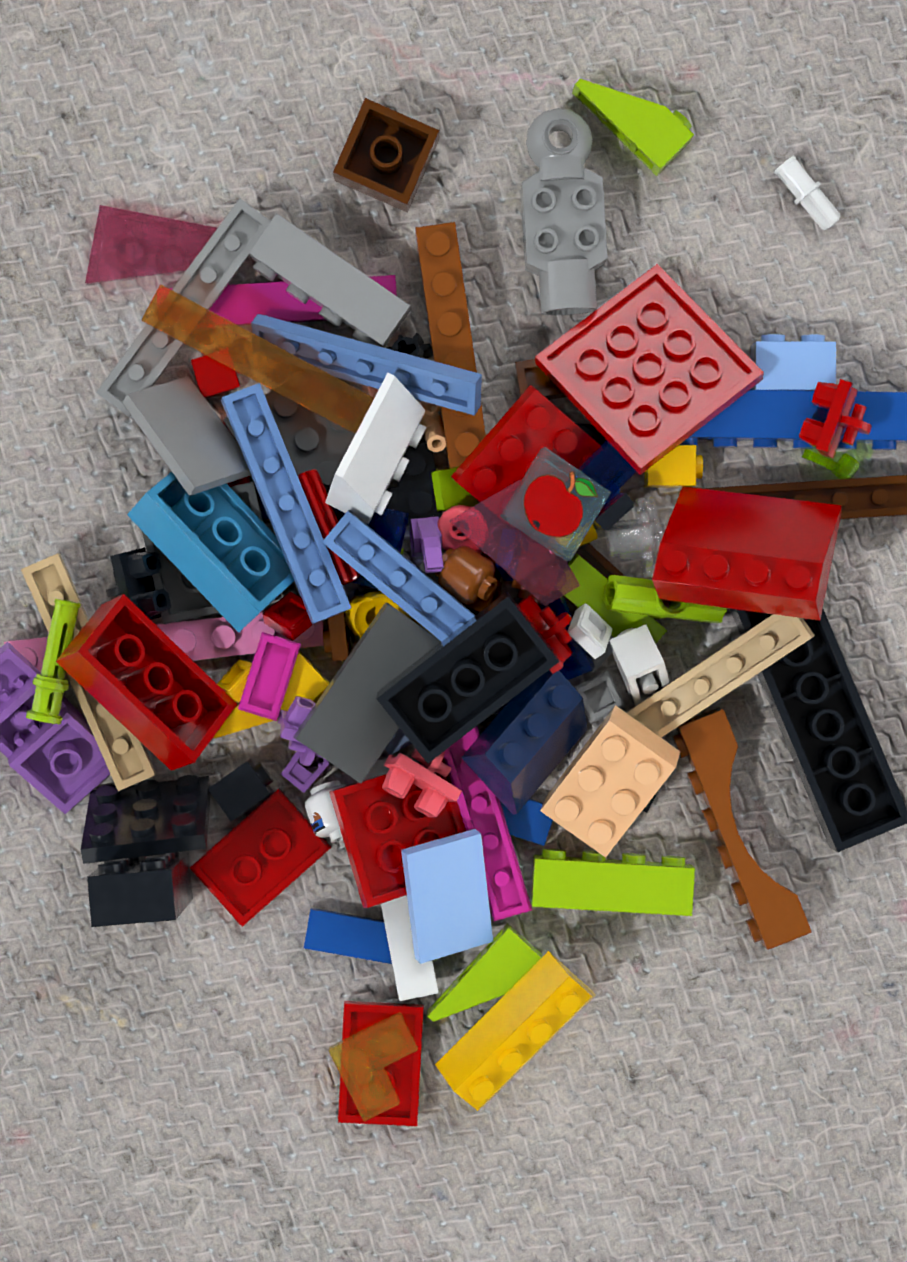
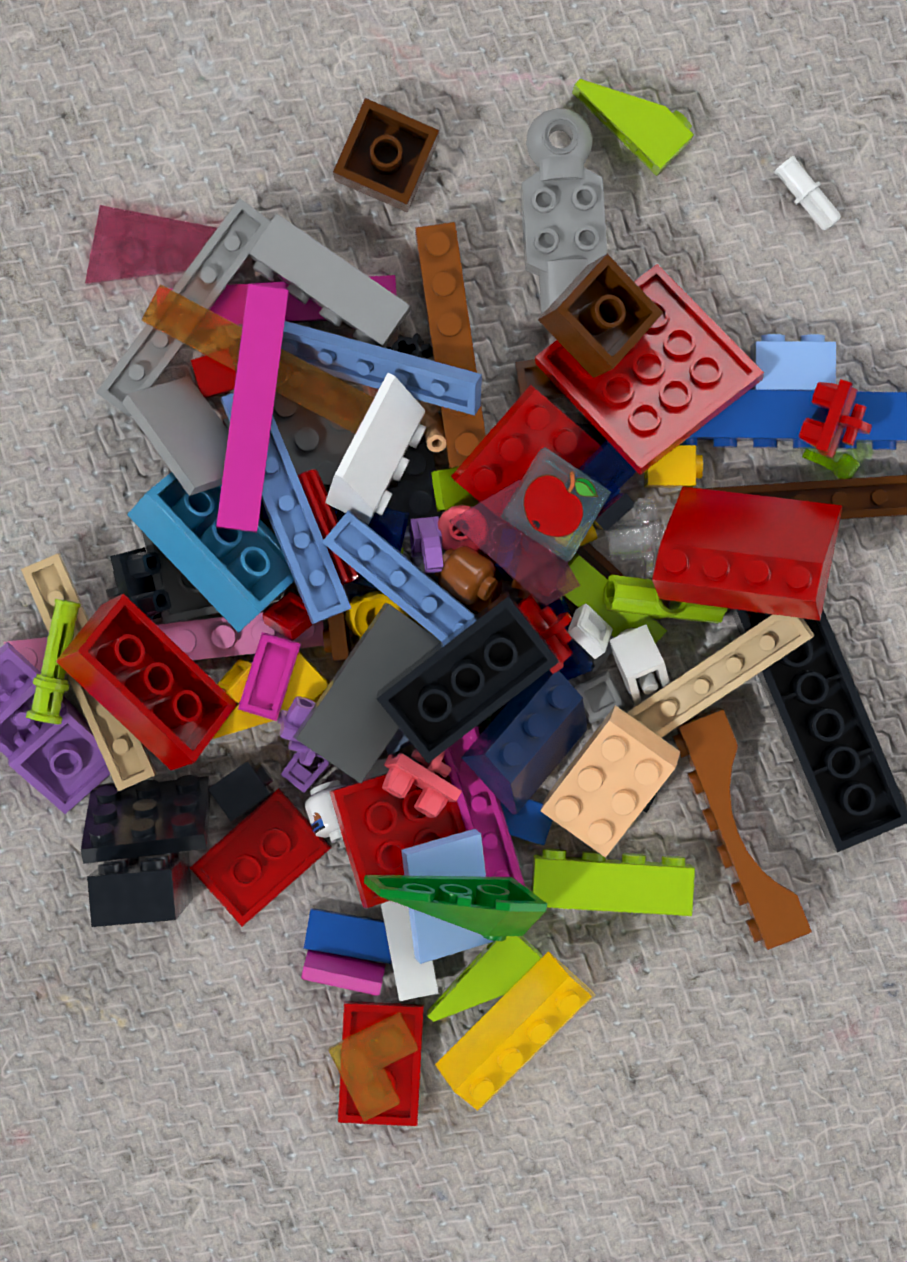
(252, 408): none -> dark pink tile
(343, 972): none -> dark pink tile
(480, 904): none -> green wedge
(600, 316): none -> reddish brown brick

